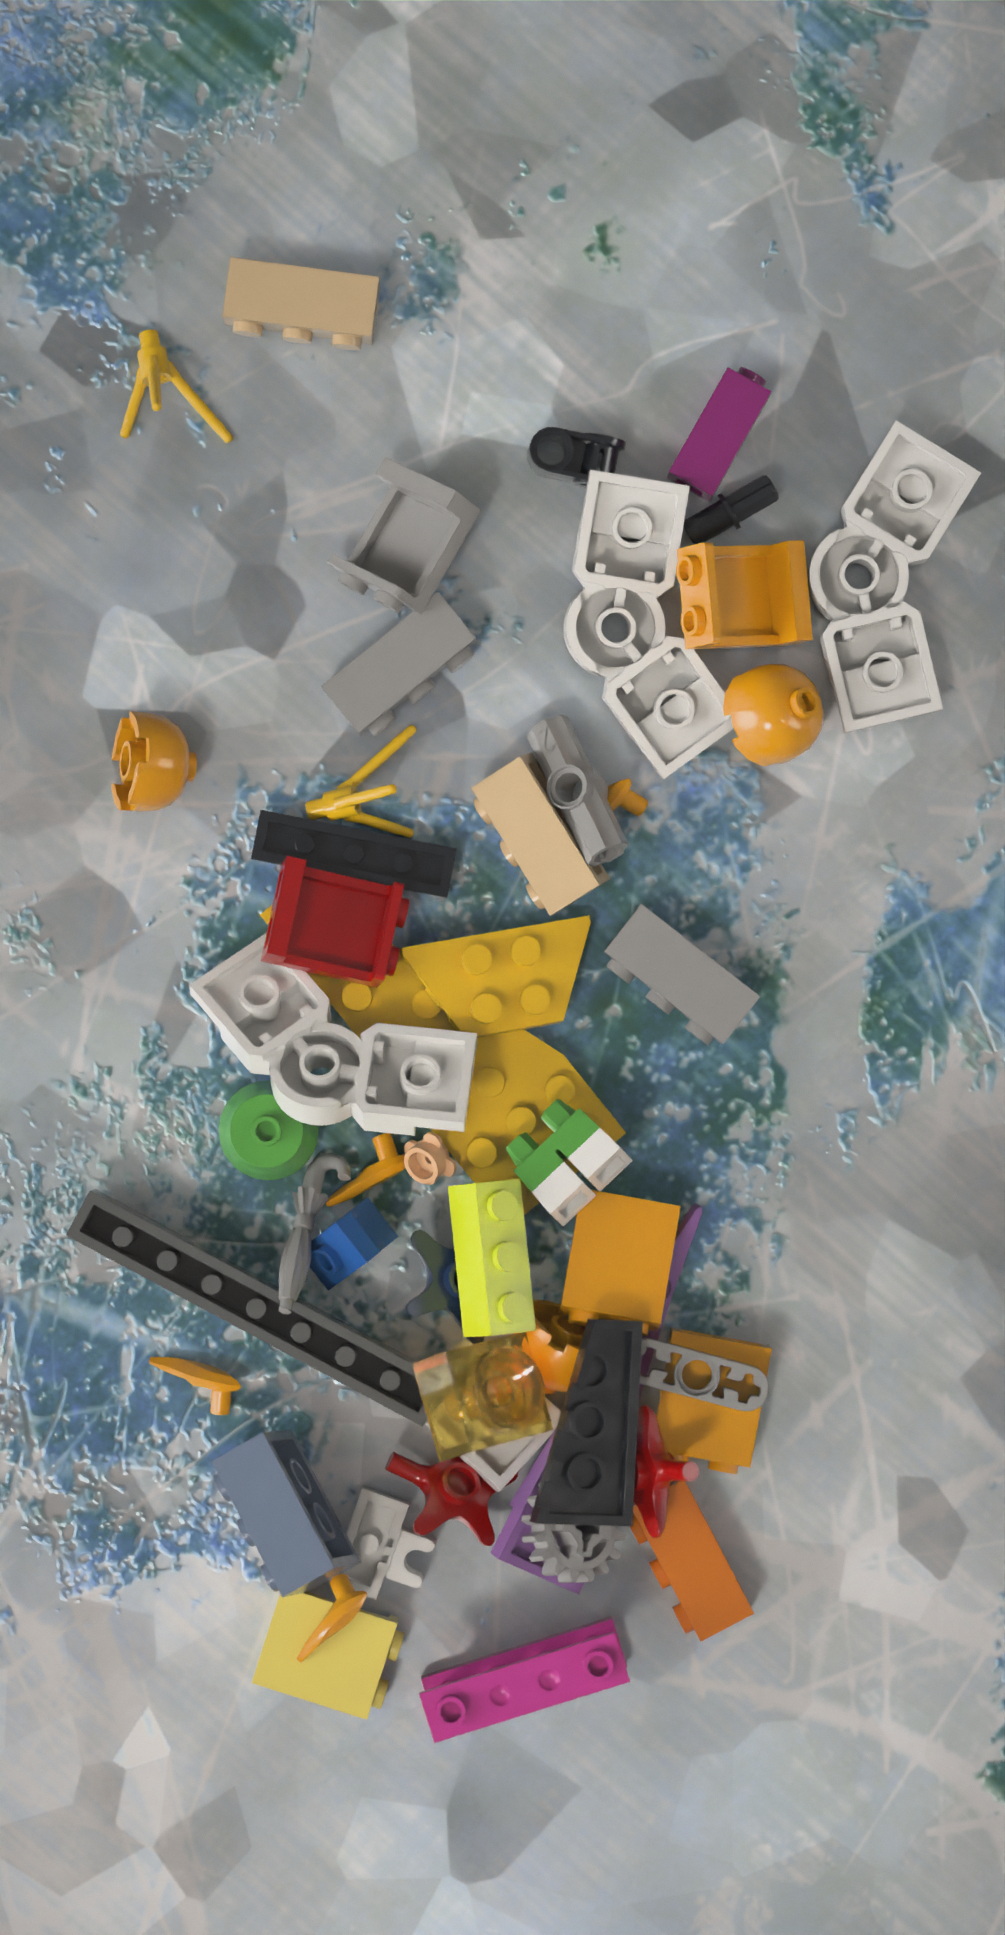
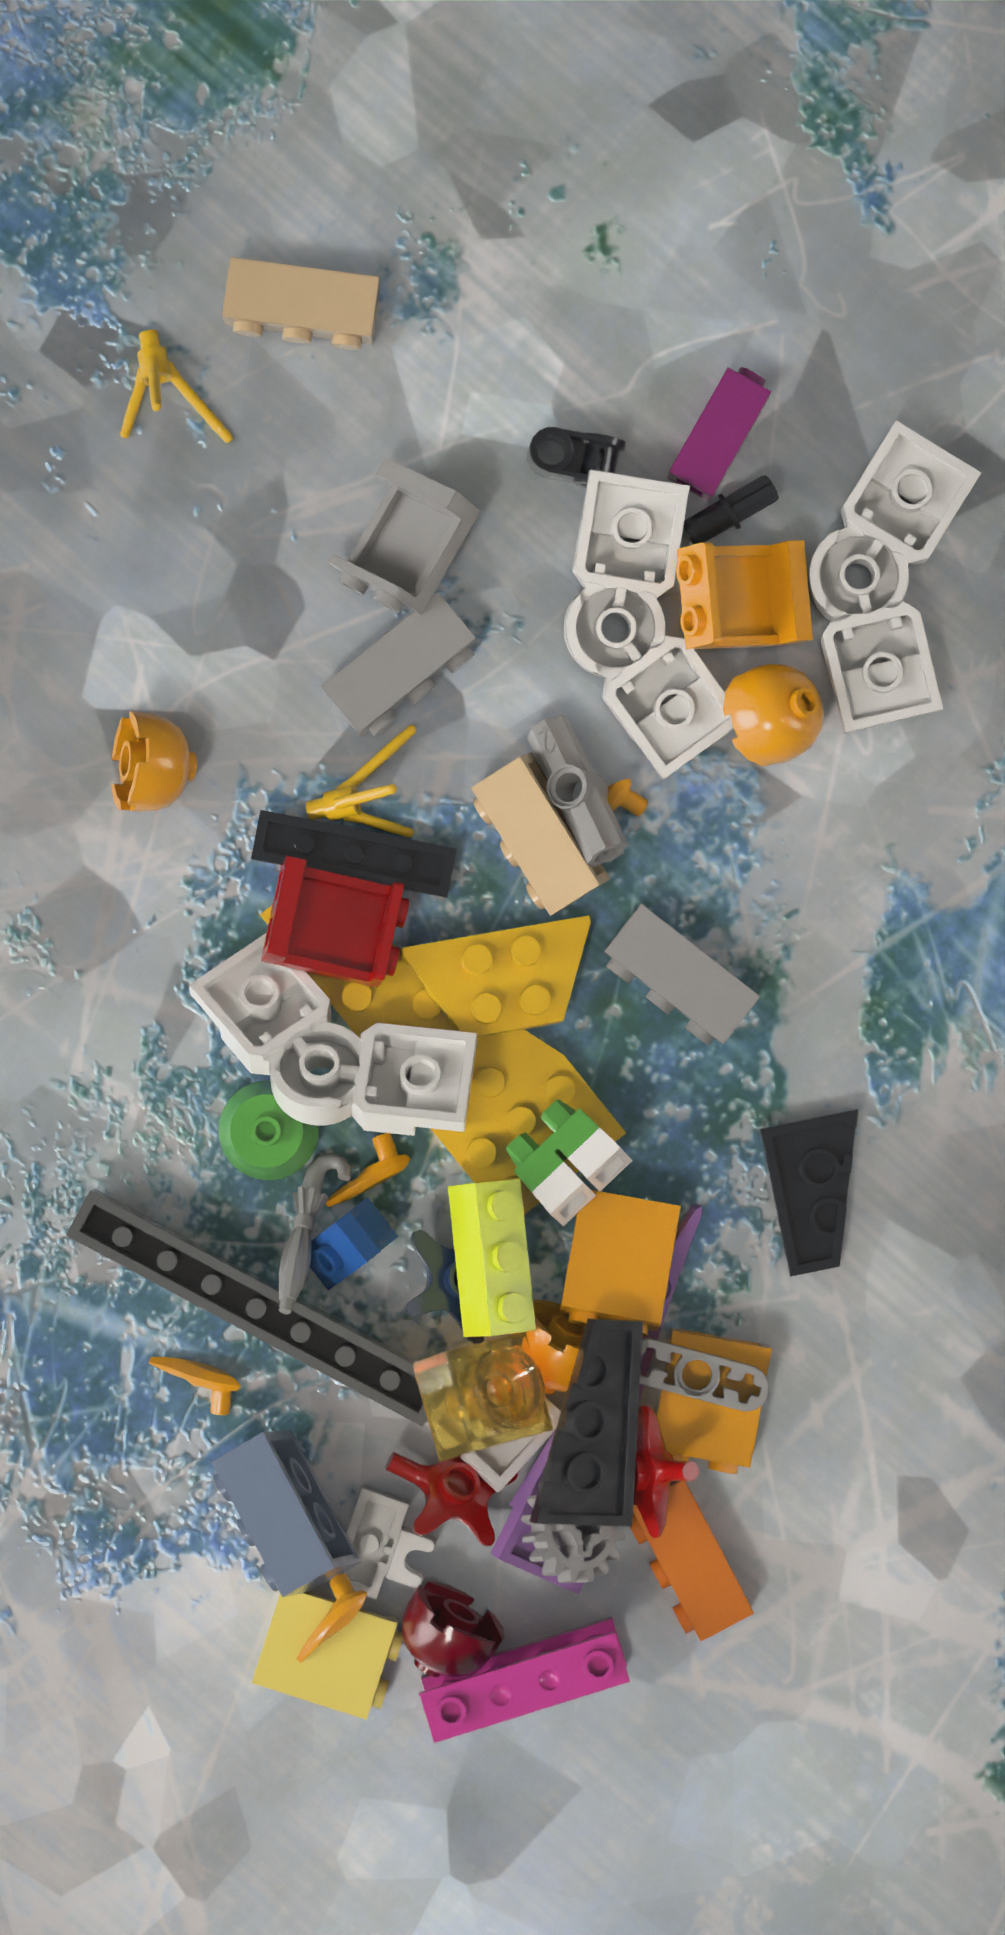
(428, 1159): light nougat plate -> none
(447, 1633): none -> dark red cylinder
(809, 1185): none -> black wing

